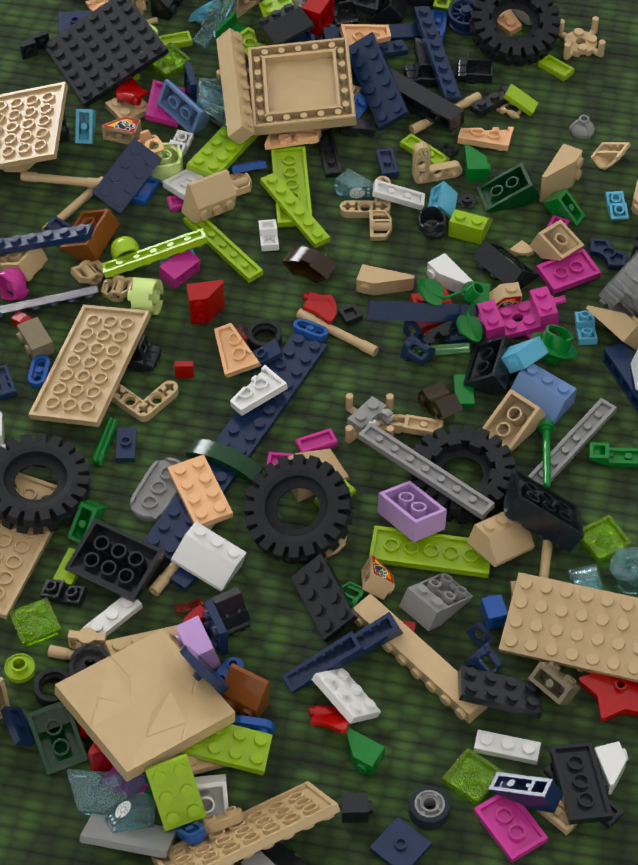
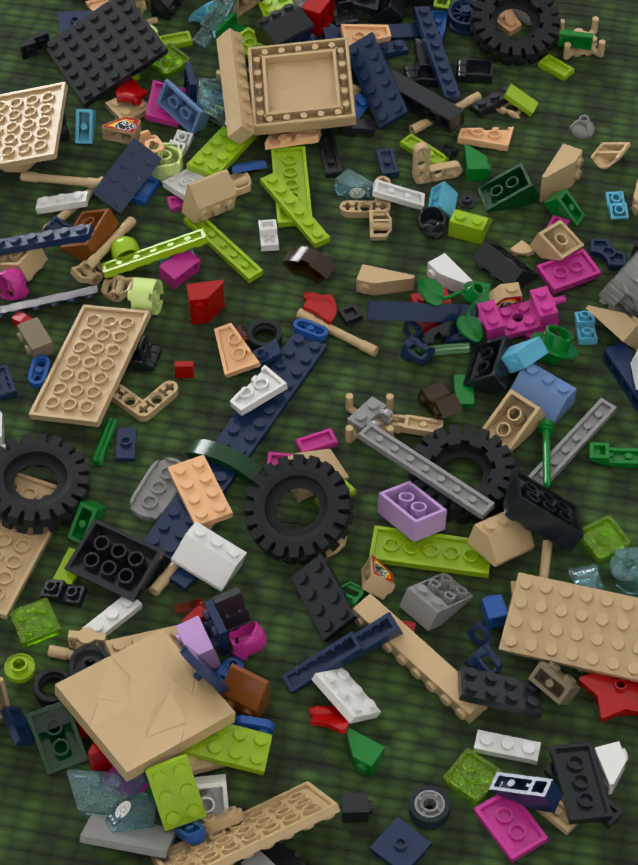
(62, 202): none -> white plate
(94, 259): none -> tan piece
(250, 640): none -> dark pink hair
(578, 40): none -> green panel

